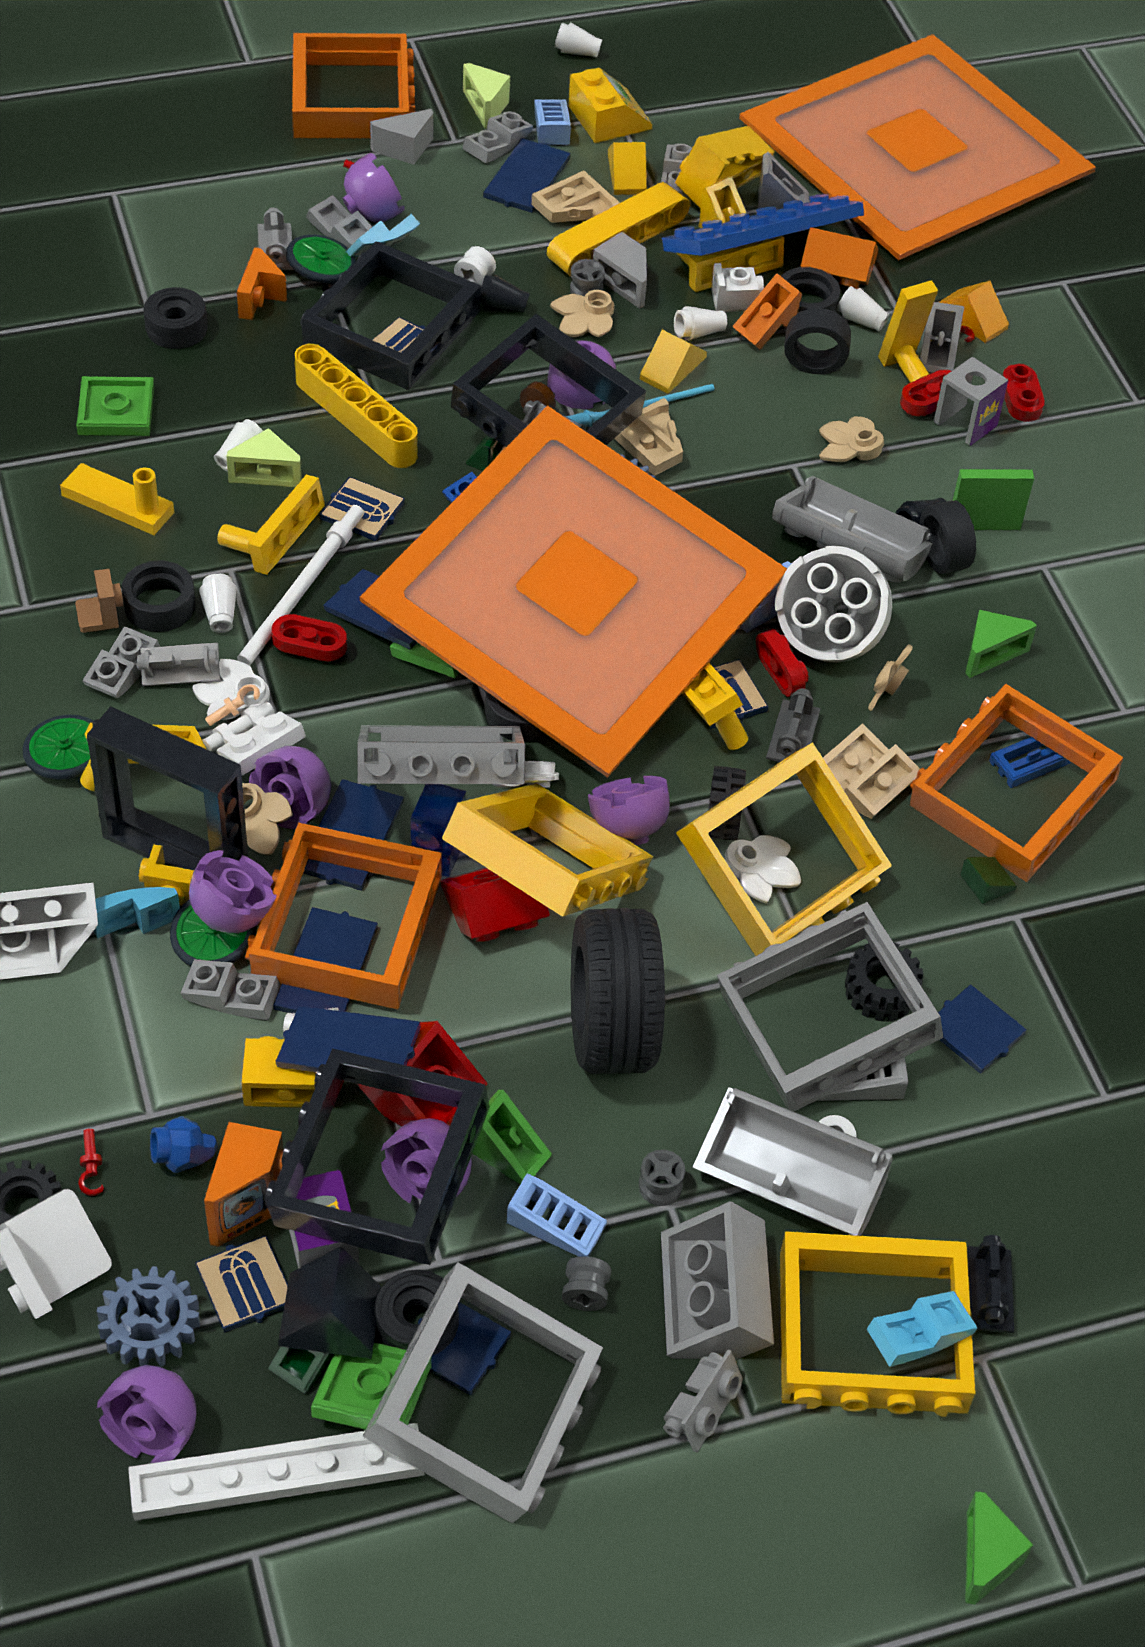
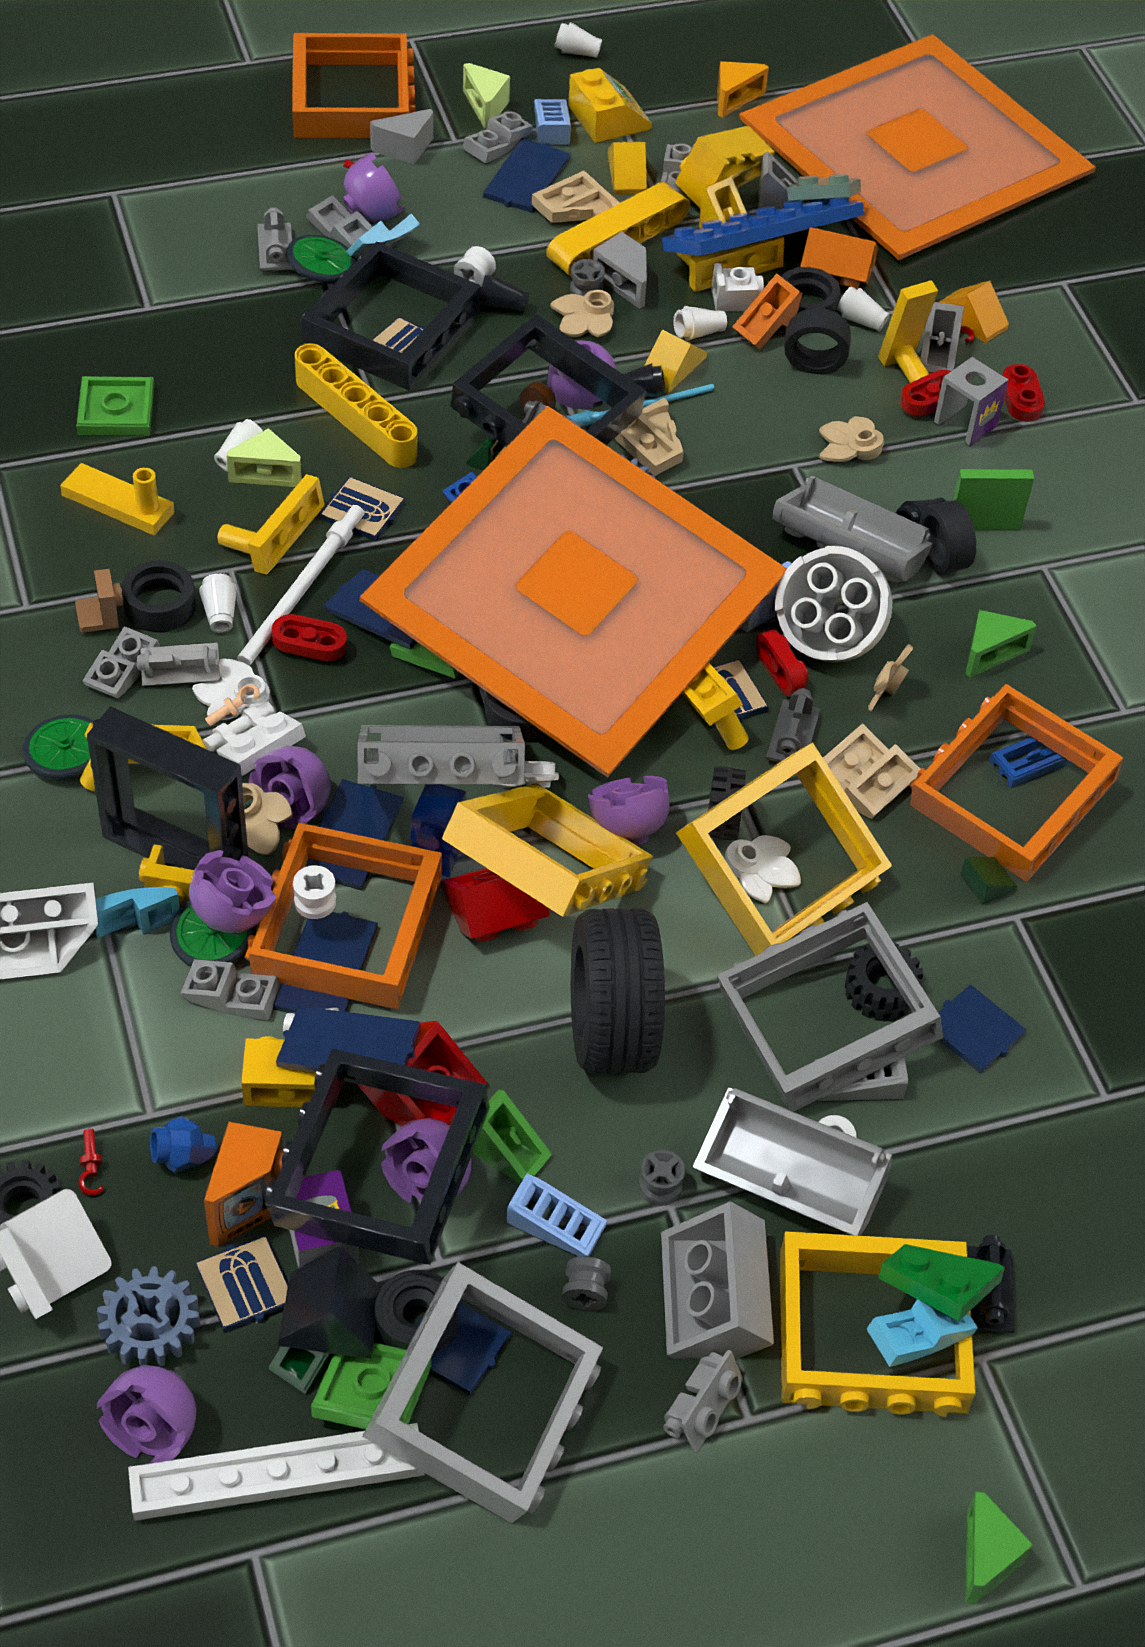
(175, 332): black tyre -> none
(260, 281): orange slope -> none
(316, 902): none -> white wheel
(649, 378): none -> black cone
(739, 85): none -> light orange slope
(824, 187): none -> sand green wing
(941, 1279): none -> green wing

